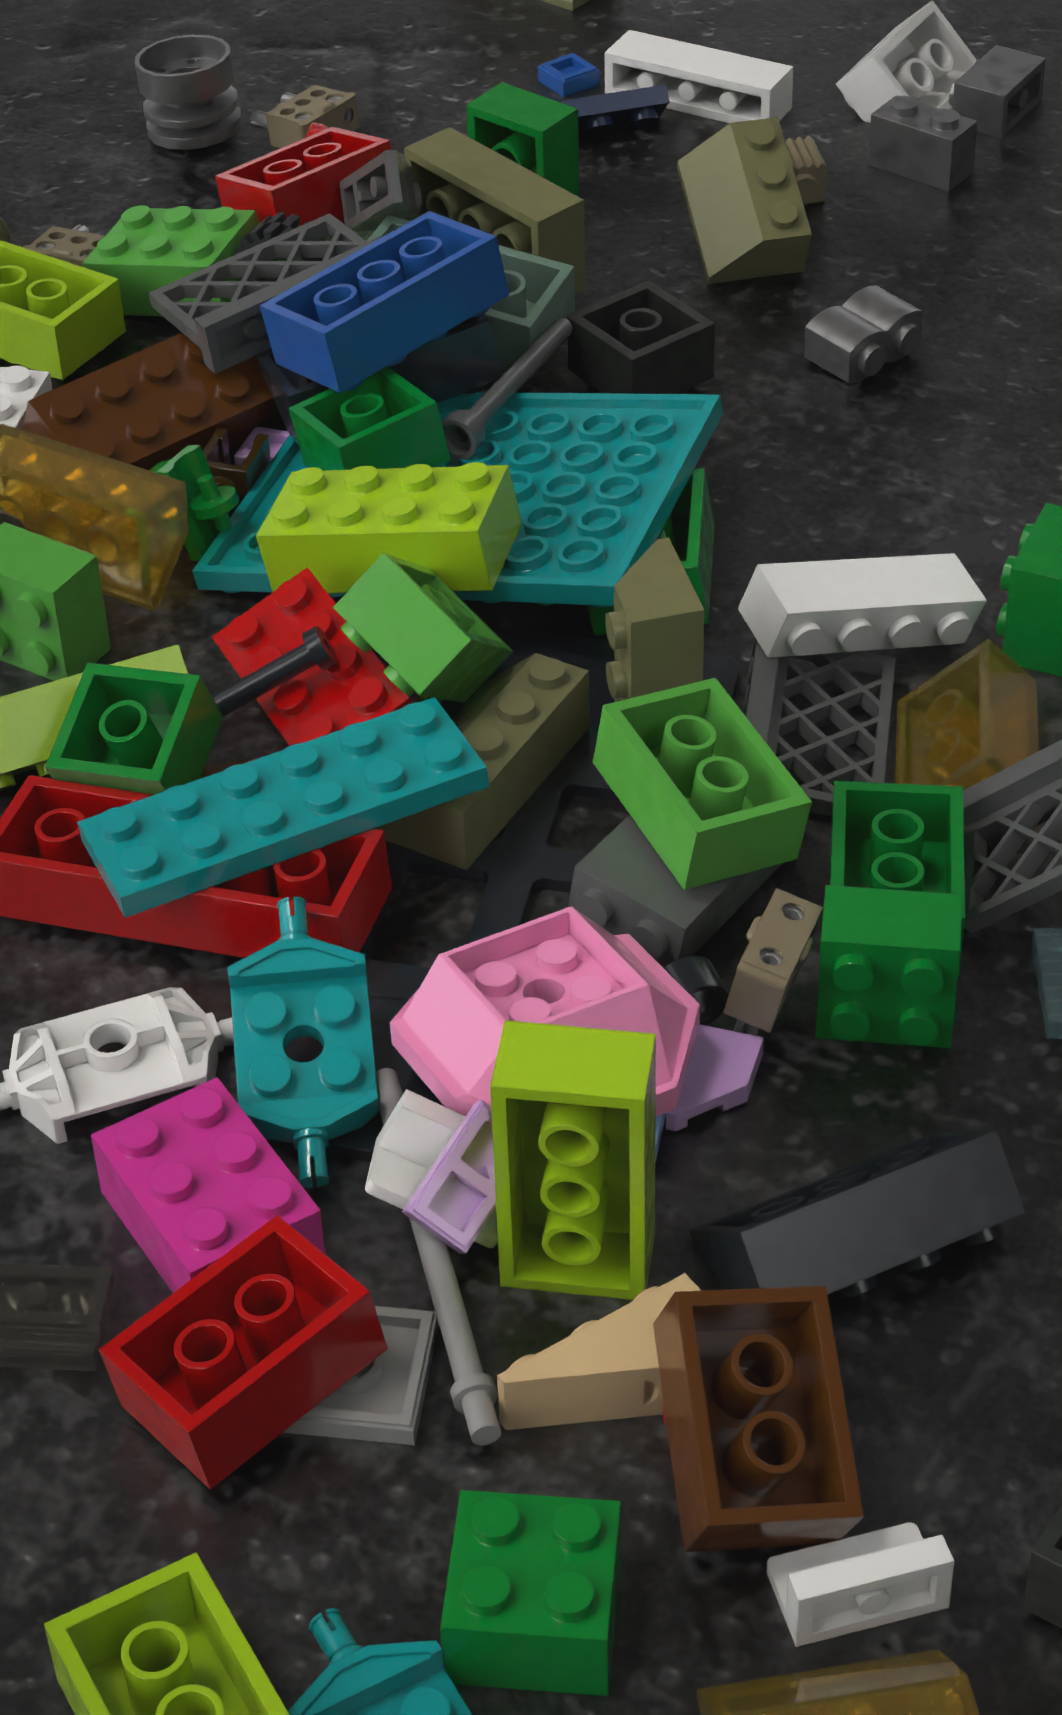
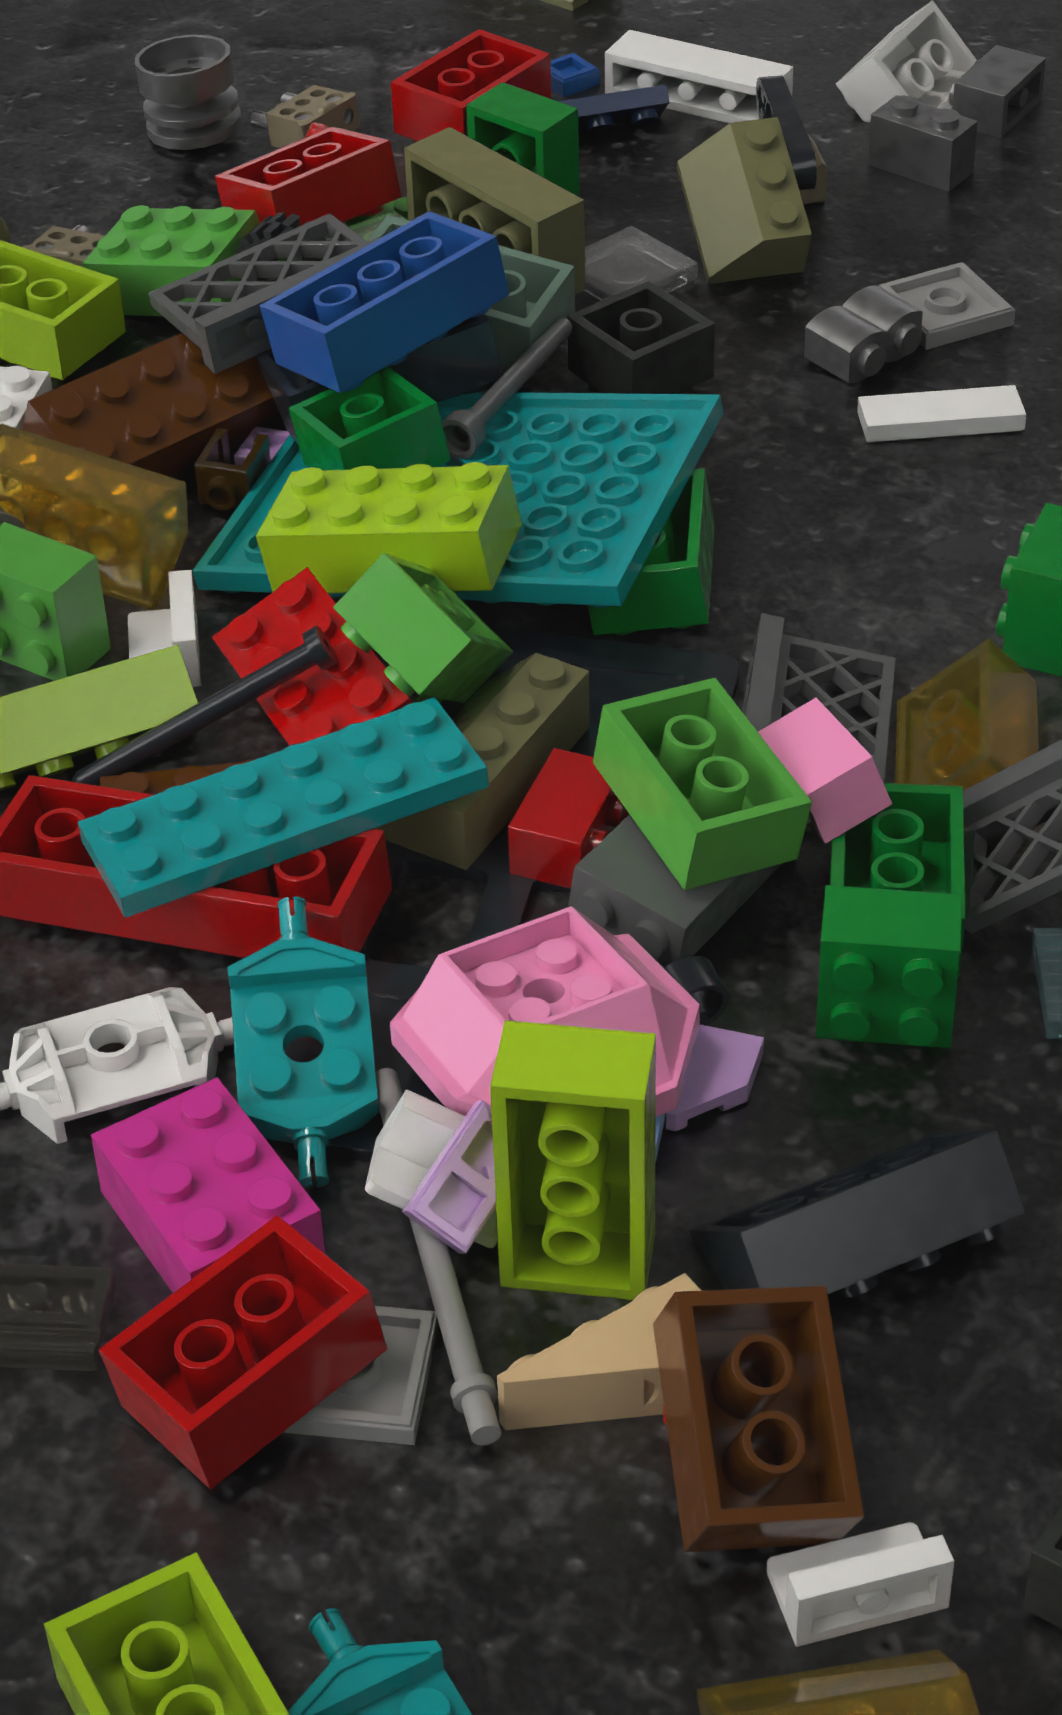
(135, 730): green brick -> none
(168, 627): none -> white panel
(206, 502): green hips -> none
(380, 190): dark grey slope -> none
(442, 86): none -> red brick
(532, 1592): green brick -> none
(562, 819): none -> red brick
(632, 259): none -> clear plate
(654, 627): olive slope -> none
(772, 961): dark tan piece -> none
(775, 100): none -> black beam
(829, 769): none -> bright pink brick
(861, 604): white brick -> none
(941, 413): none -> white tile
(953, 304): none -> light grey tile

